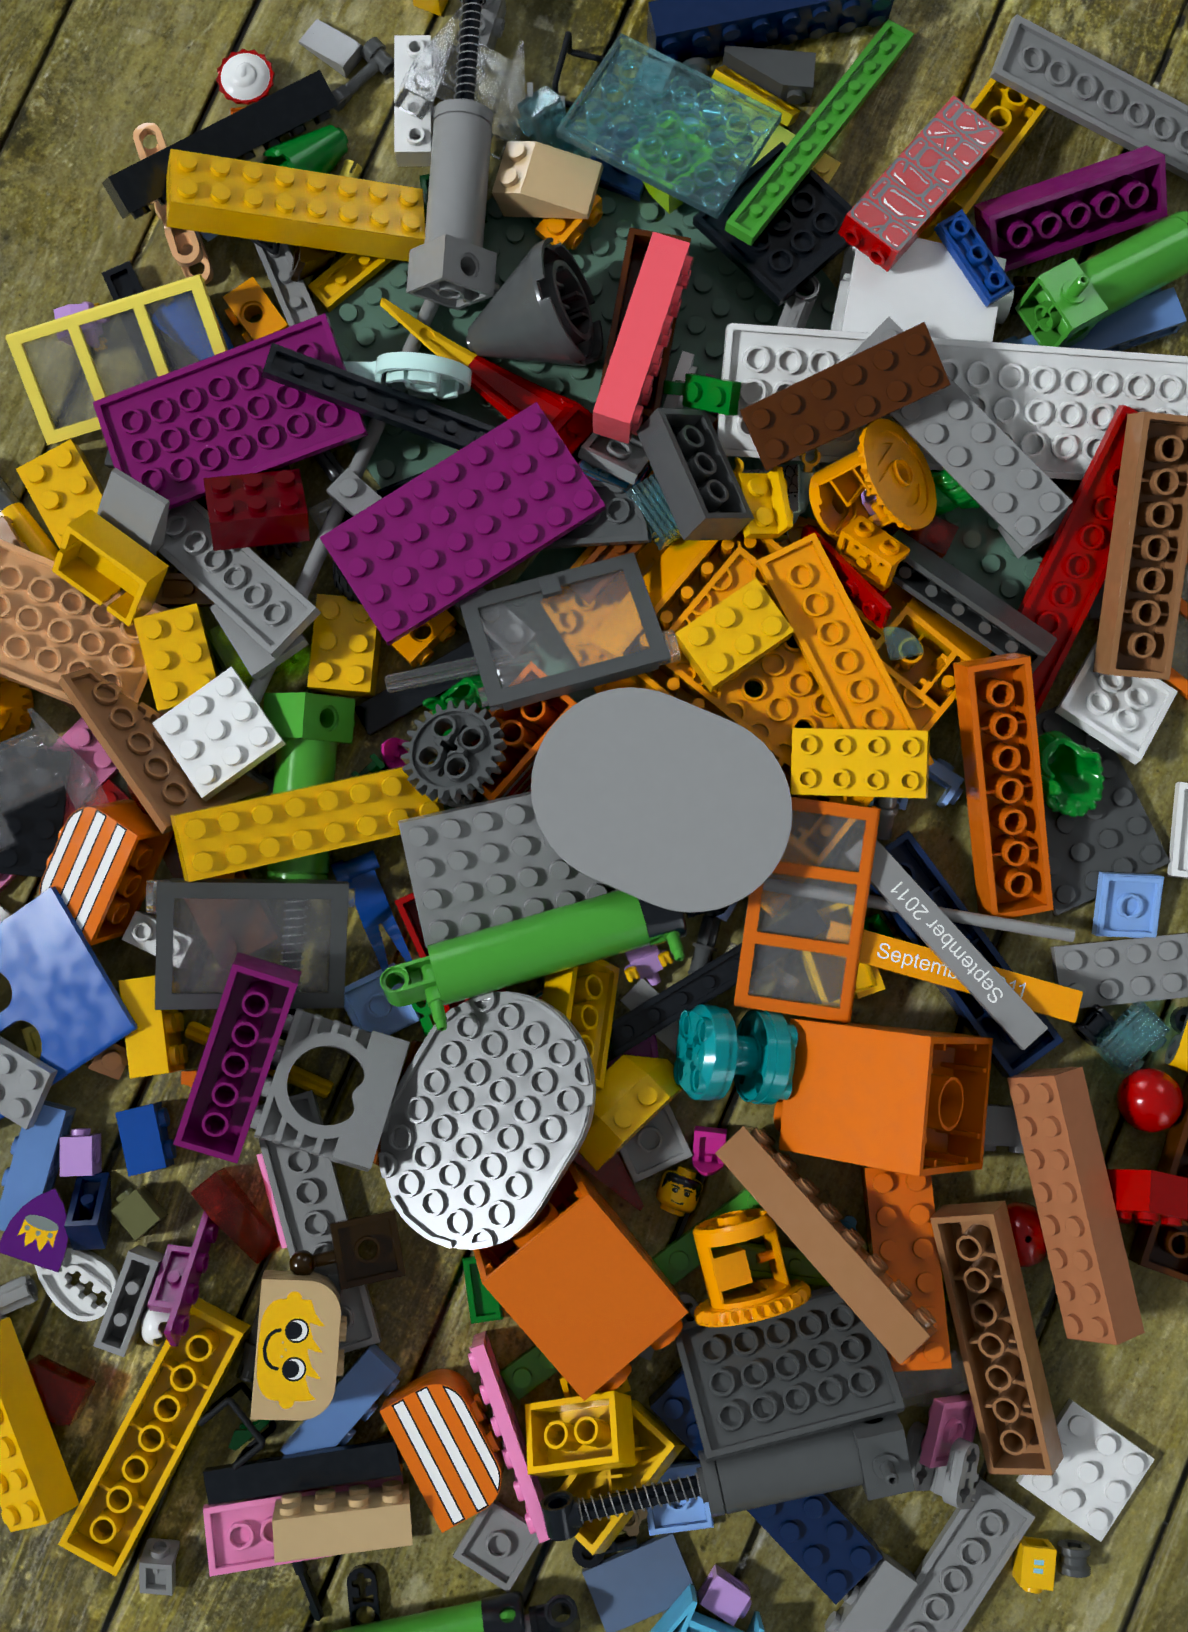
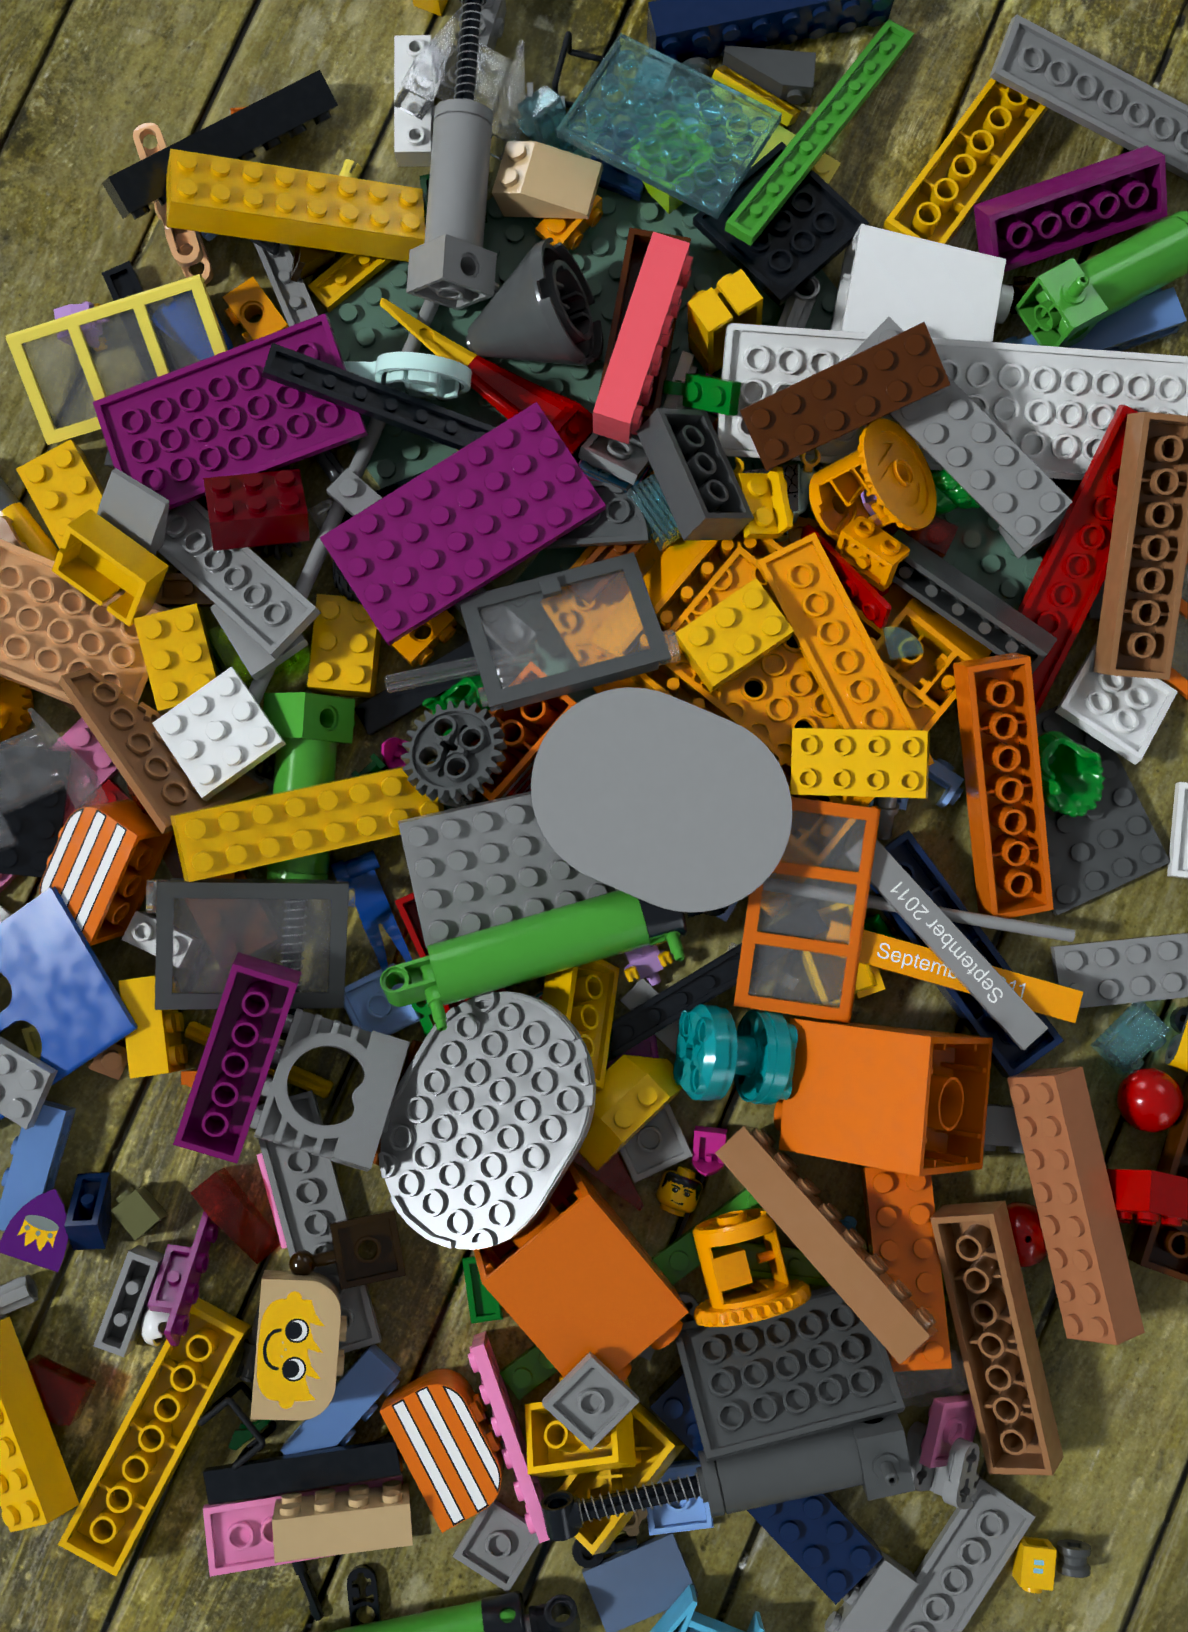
(71, 1298): white piece -> none
(80, 1153): lavender brick -> none
(146, 1138): blue brick -> none
(158, 1566): light grey bracket -> none
(245, 77): white piece -> none
(313, 151): green cone -> none
(332, 47): light grey slope -> none
(378, 60): dark grey brick -> none
(590, 1400): none -> light grey plate
(705, 942): dark grey axle -> none
(712, 310): none -> yellow piece
(725, 1595): lavender brick -> none
(919, 183): brick -> none
(982, 272): blue tile -> none
(1094, 1024): black bush -> none
(1095, 1473): white plate -> none
(1127, 905): light blue tile -> none

